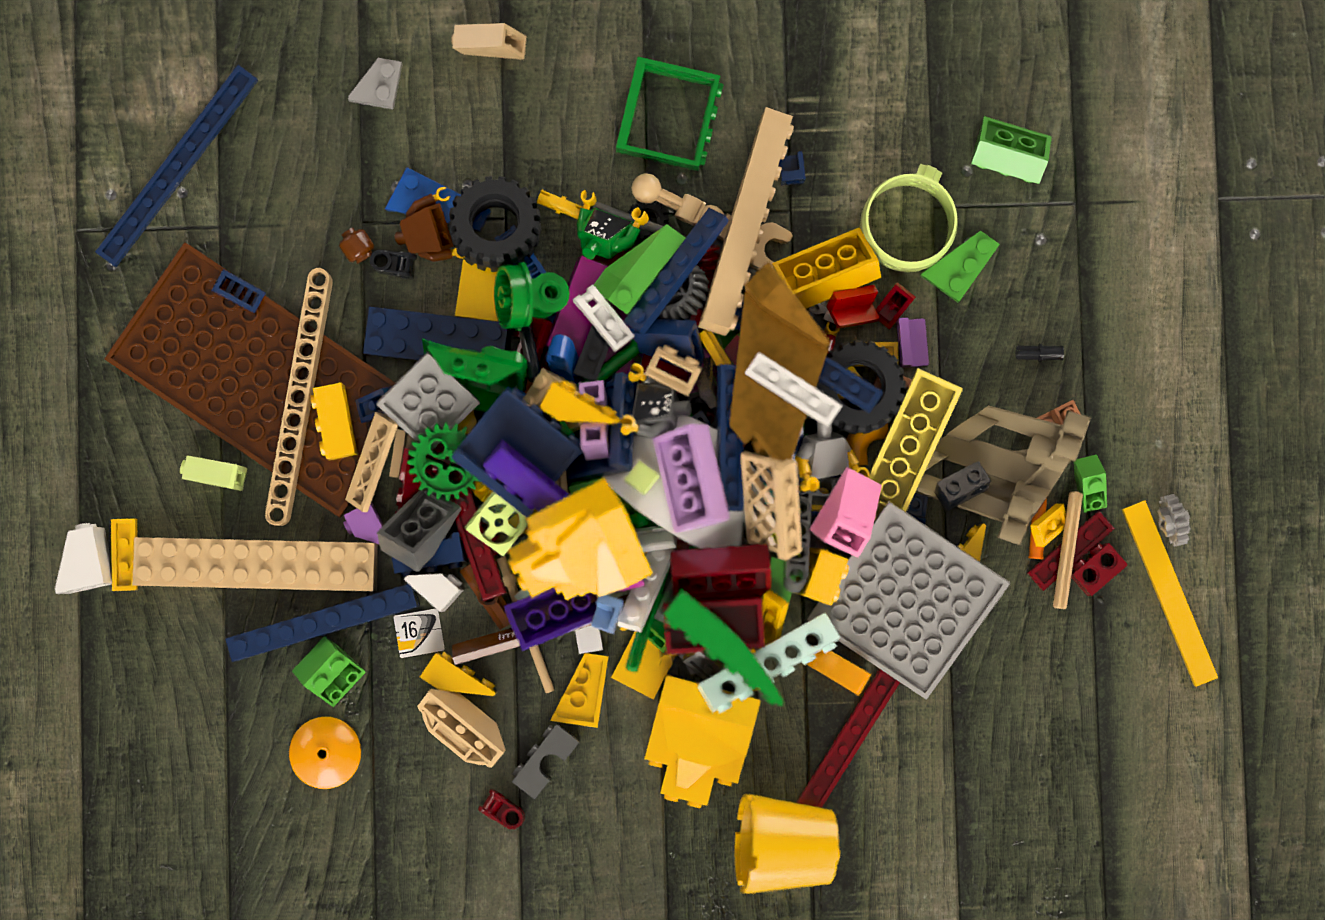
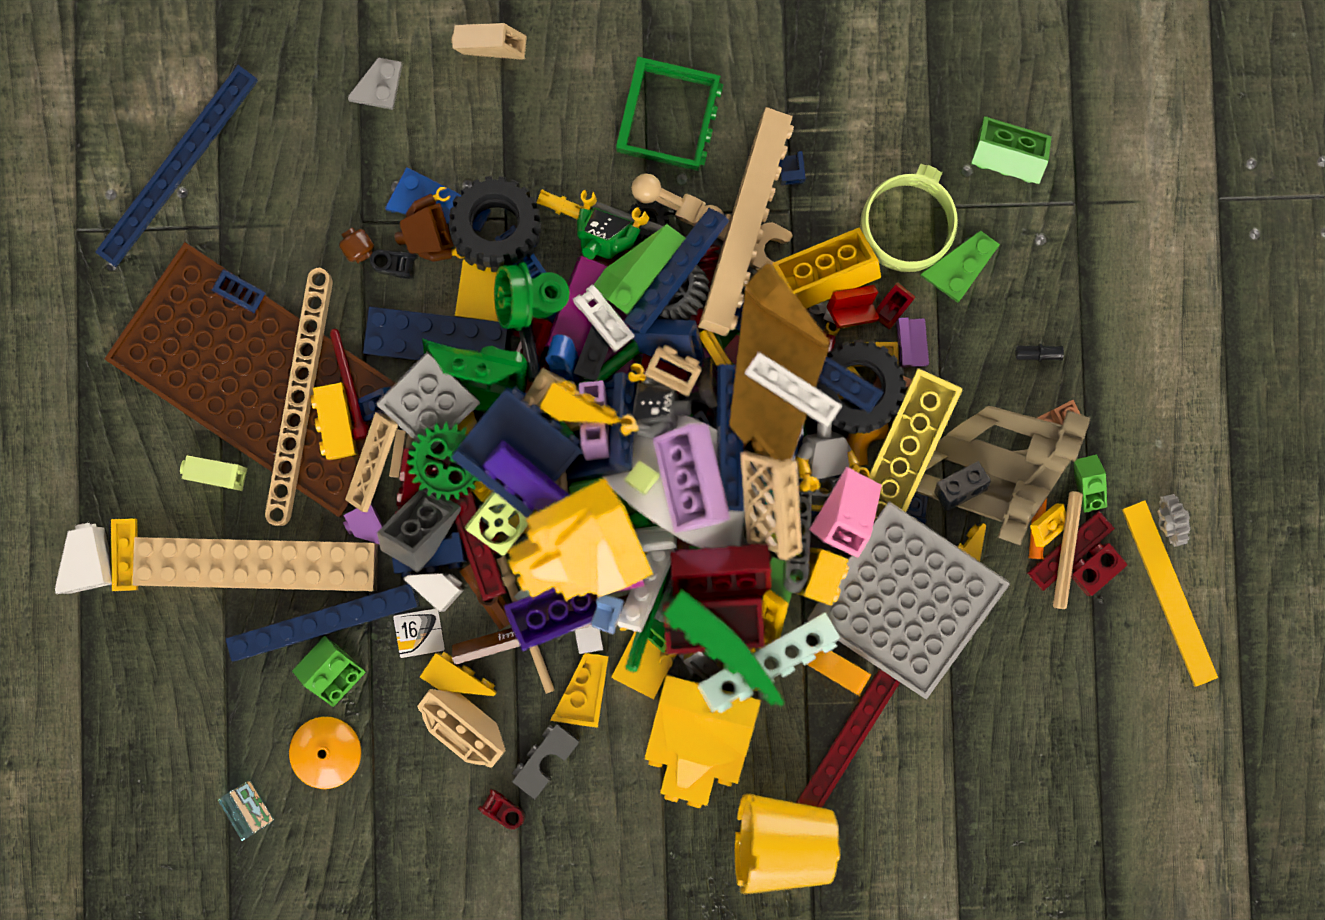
(245, 810): none -> panel
(360, 428): none -> dark red piece

